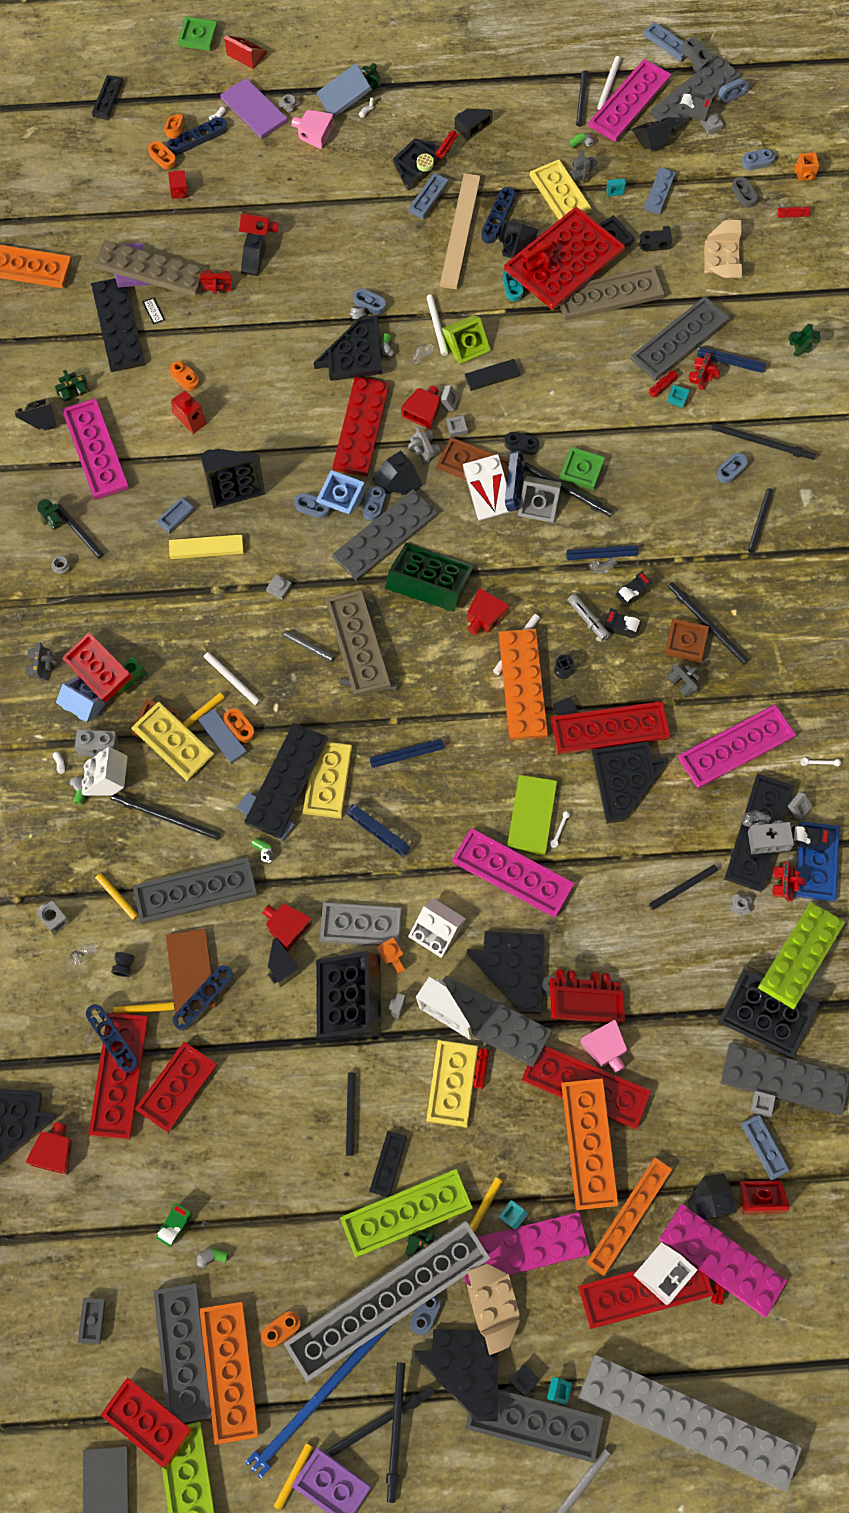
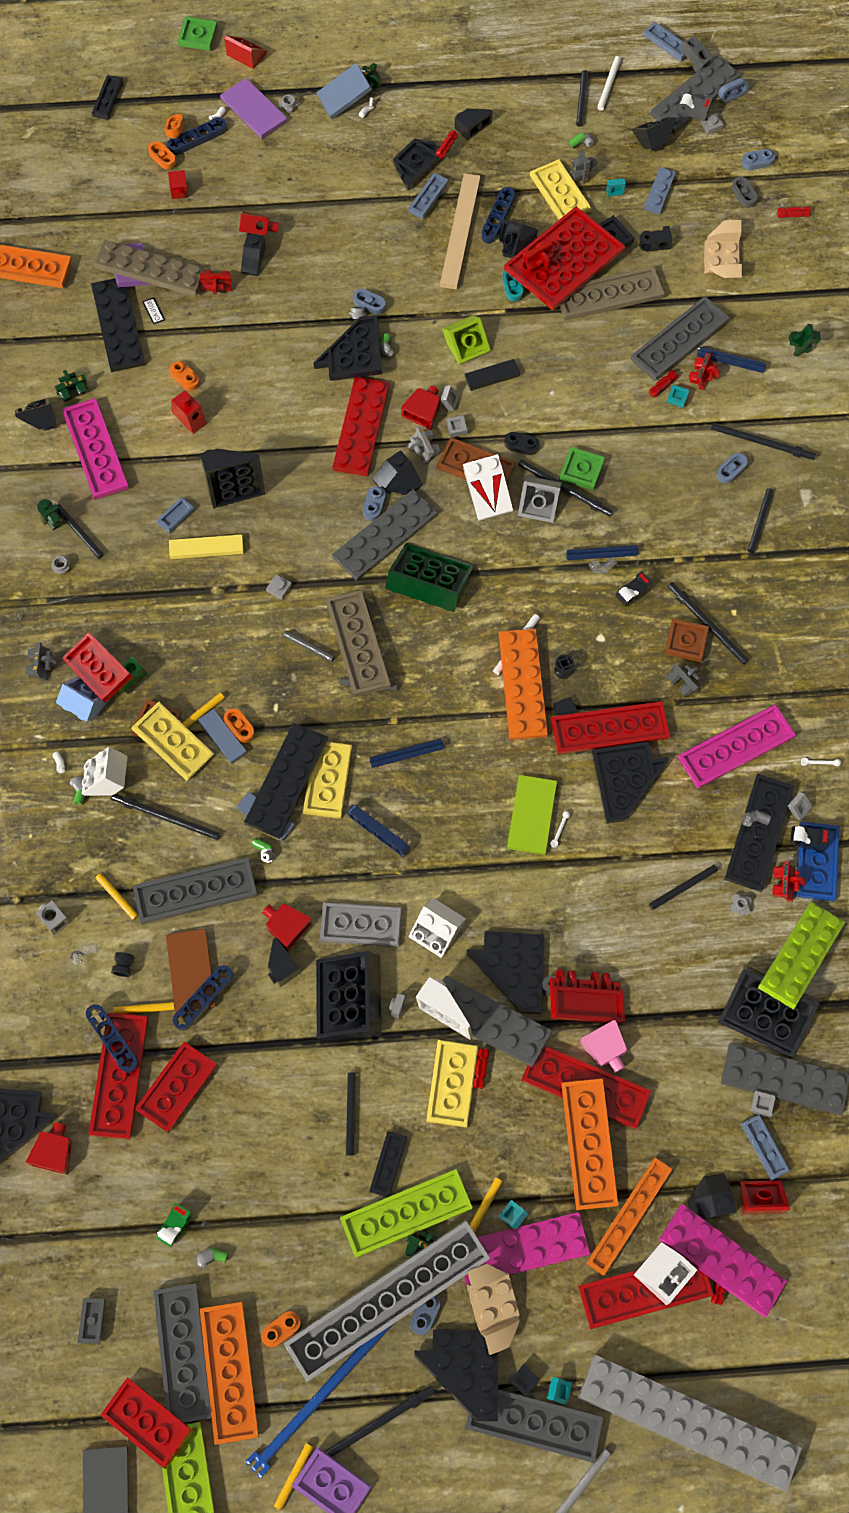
(92, 742): light grey brick -> none
(230, 677): white bar -> none
(312, 506): sand blue plate -> none
(314, 127): bright pink torso -> none
(341, 492): light blue slope -> none
(391, 952): orange plate -> none
(392, 1477): black bar -> none
(422, 351): clear arm -> none
(425, 162): yellowish green tile -> none
(438, 329): white bar -> none
(485, 612): red torso -> none
(513, 872): dark pink plate -> none
(514, 480): dark blue beam -> none
(575, 601): light grey pin -> none
(621, 624): black leg -> none
(629, 100): dark pink plate -> none
(762, 843): light grey brick -> none
(807, 166): orange brick -> none

